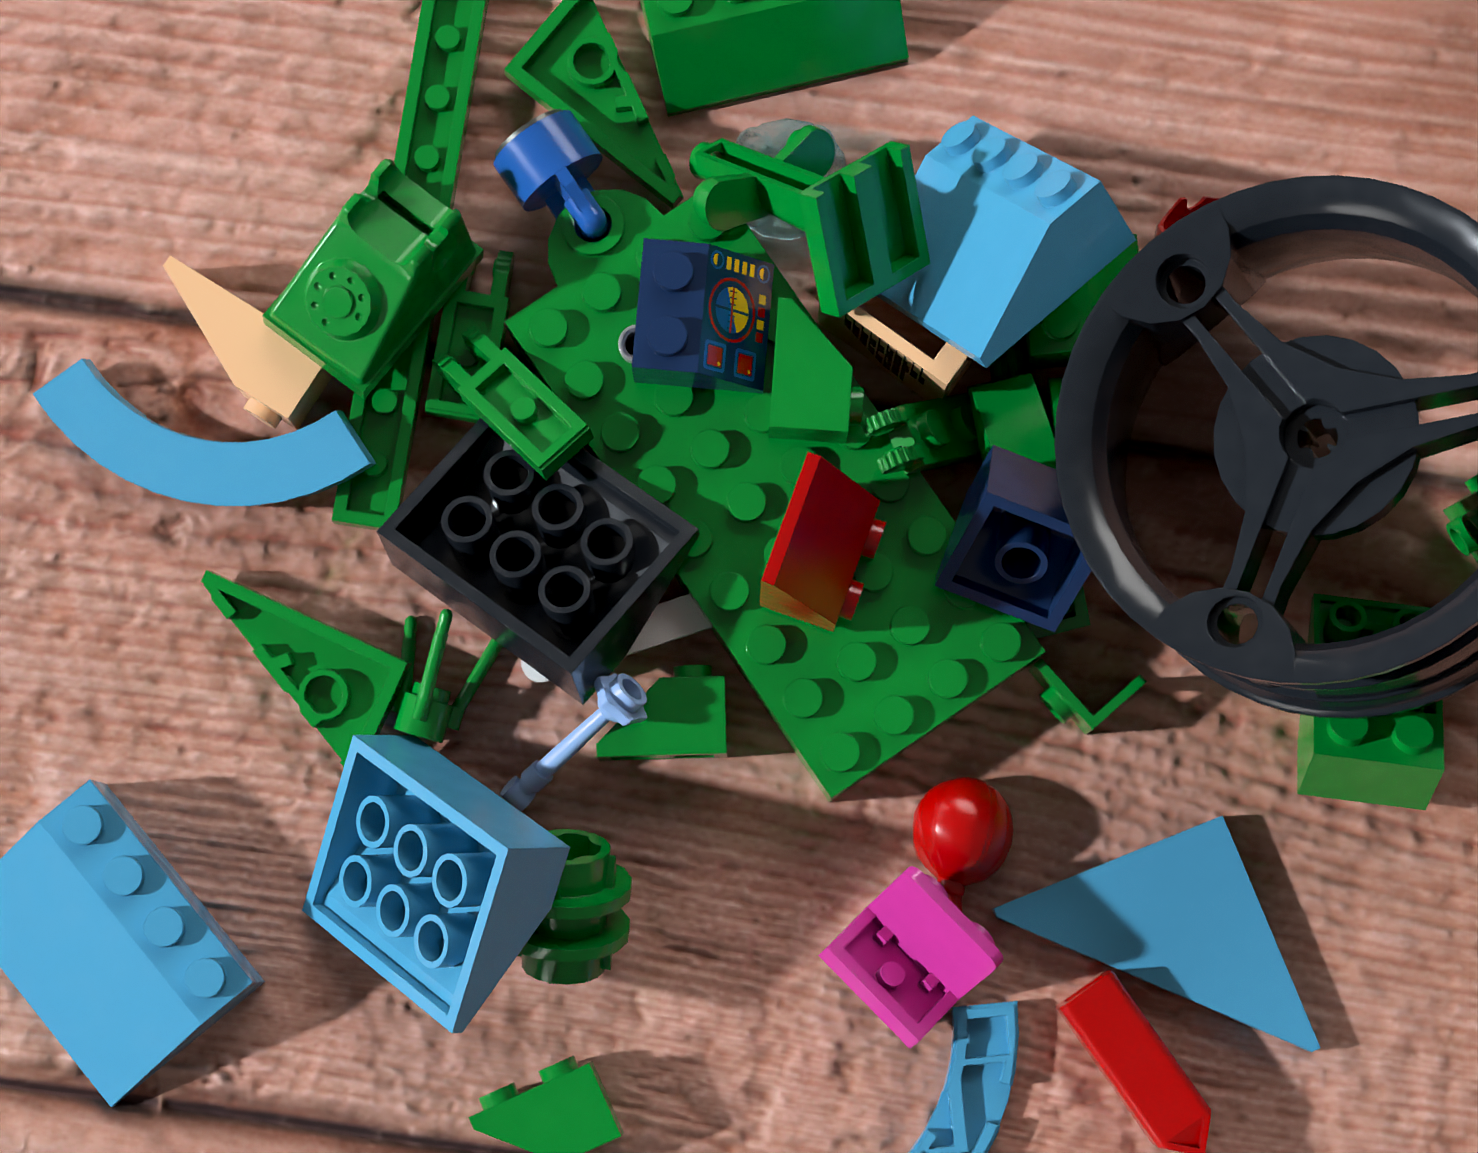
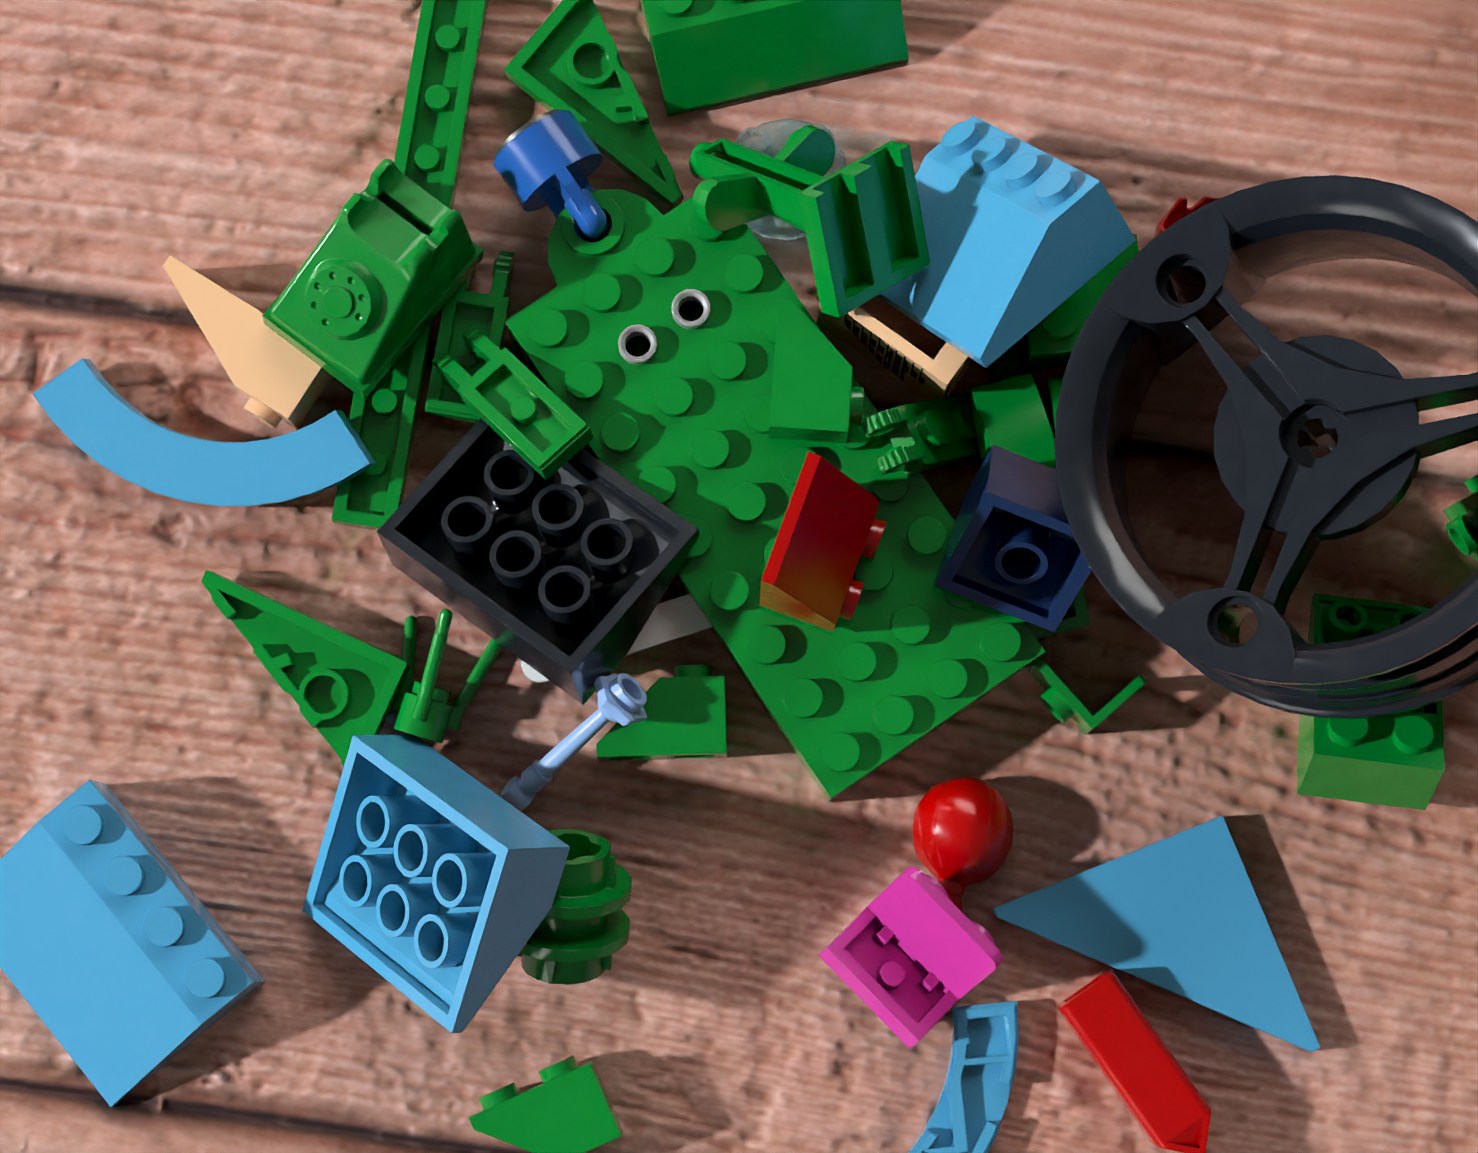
(701, 317): dark blue slope -> none

